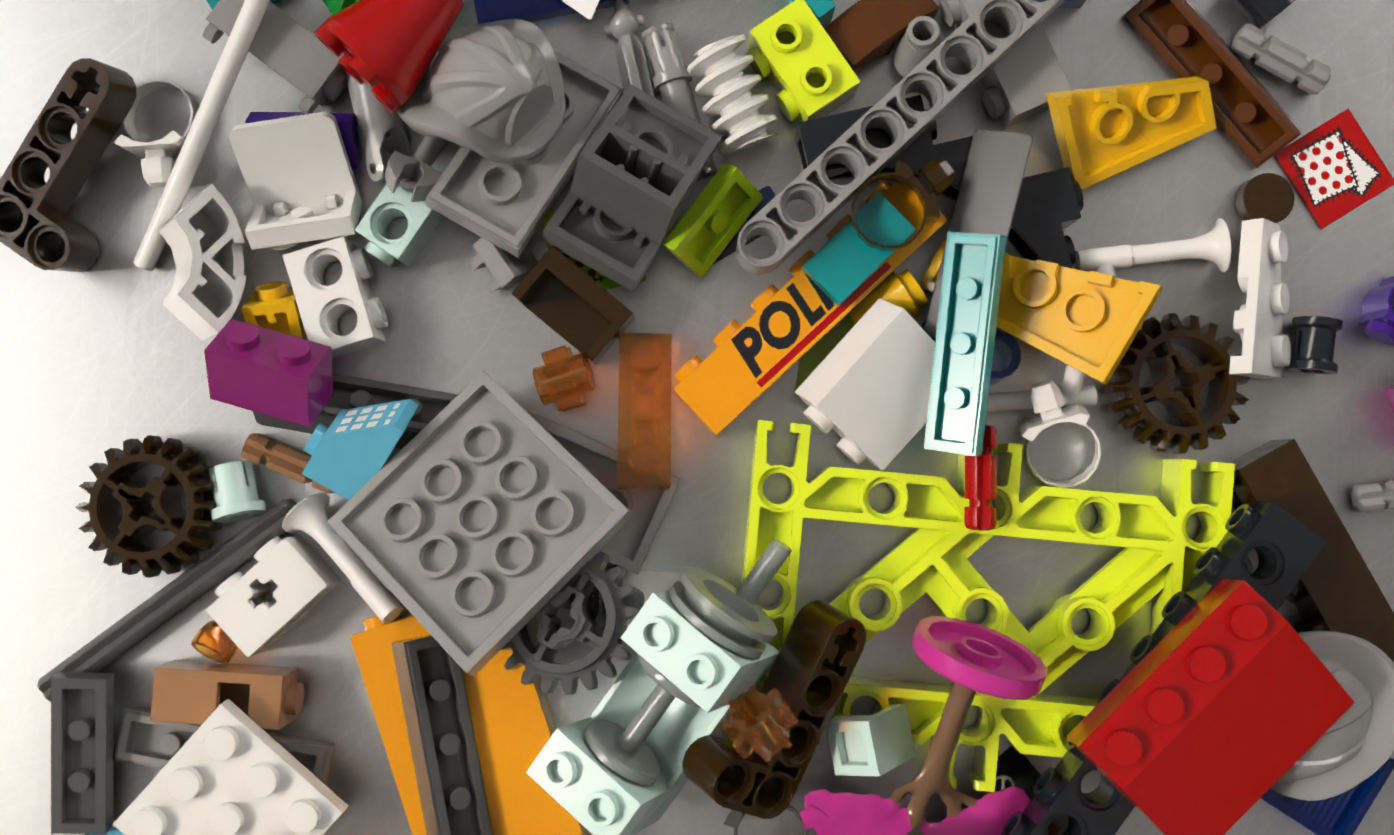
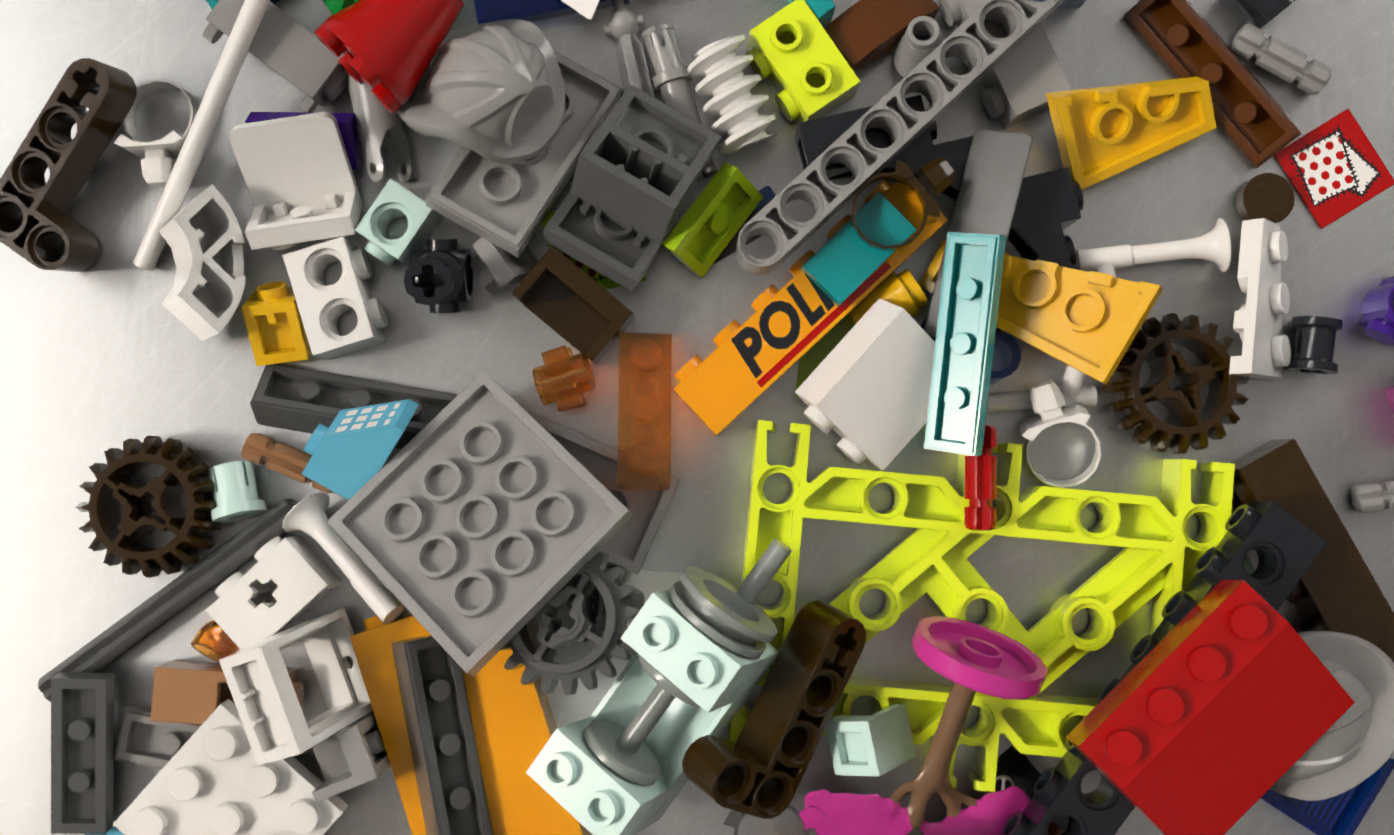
(268, 698): none -> white window
(269, 372): magenta brick -> none
(350, 757): none -> light grey panel
(418, 165): light grey bar -> none
(440, 276): none -> black connector
(759, 723): clear orange gear -> none

